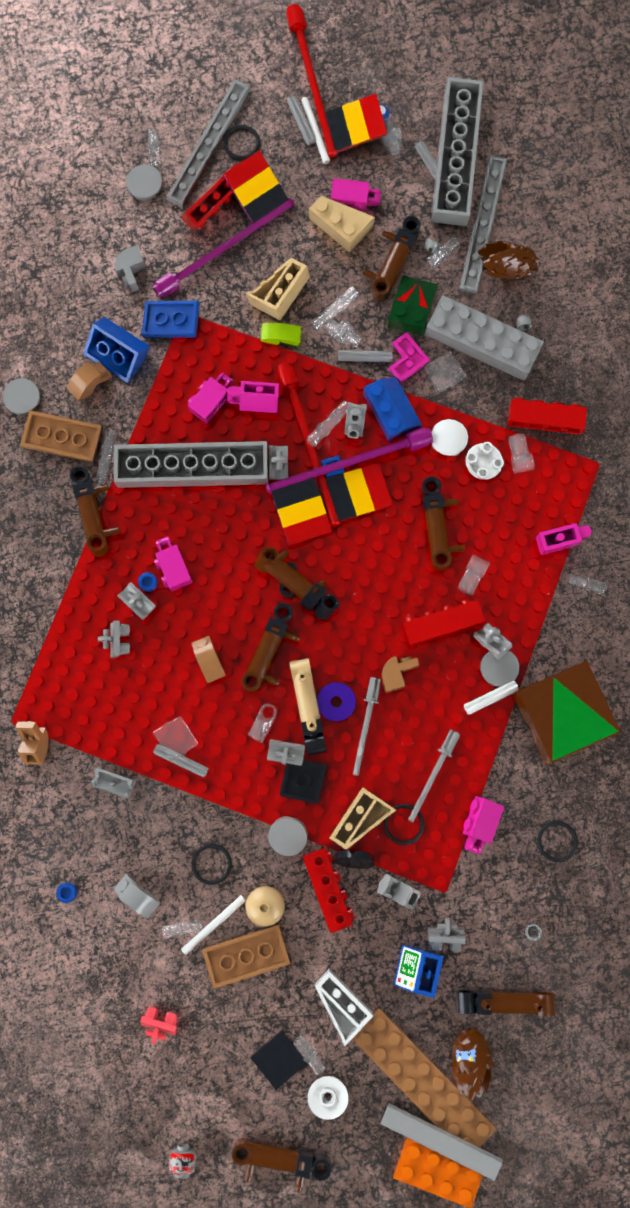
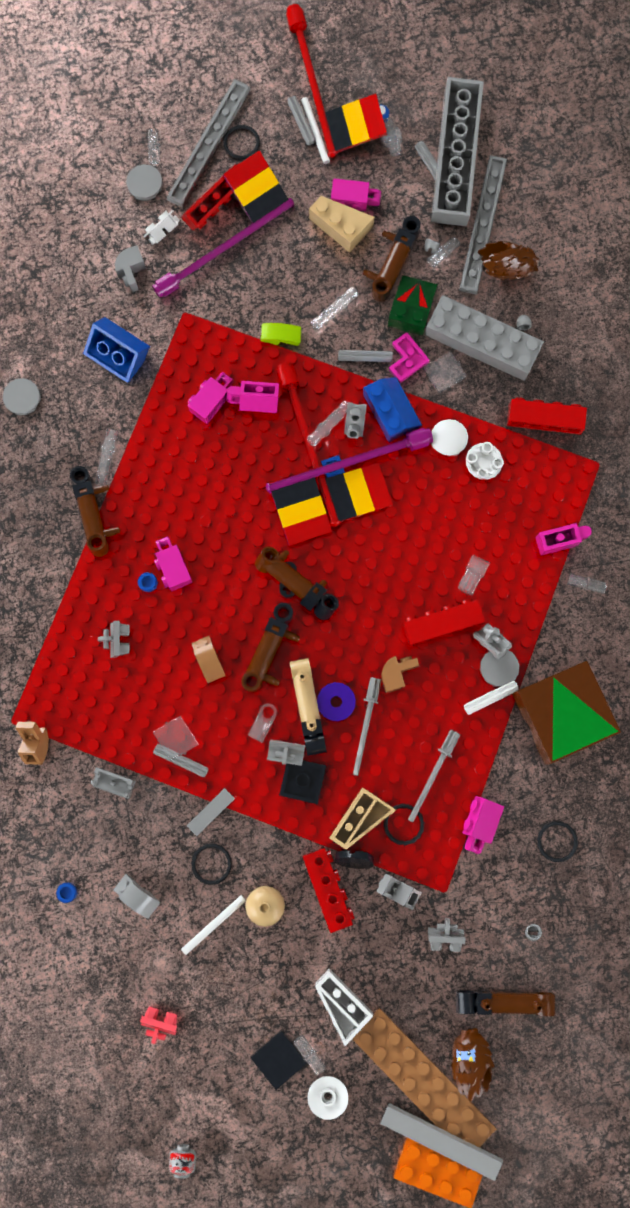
(61, 436): medium nougat plate -> none
(86, 378): medium nougat brick -> none
(136, 601): light grey hips -> none
(167, 222): none -> white hinge
(170, 319): blue tile -> none
(181, 928): clear axle -> none
(191, 464): light grey brick -> none
(210, 812): none -> light grey sticker
(246, 956): medium nougat plate -> none
(277, 462): light grey hips -> none
(280, 290): tan wedge -> none
(281, 1159): reddish brown piece -> none
(288, 836): light grey tile -> none
(343, 333): clear axle -> none
(418, 970): blue slope -> none
(436, 526): reddish brown piece -> none
(521, 458): clear piece -> none

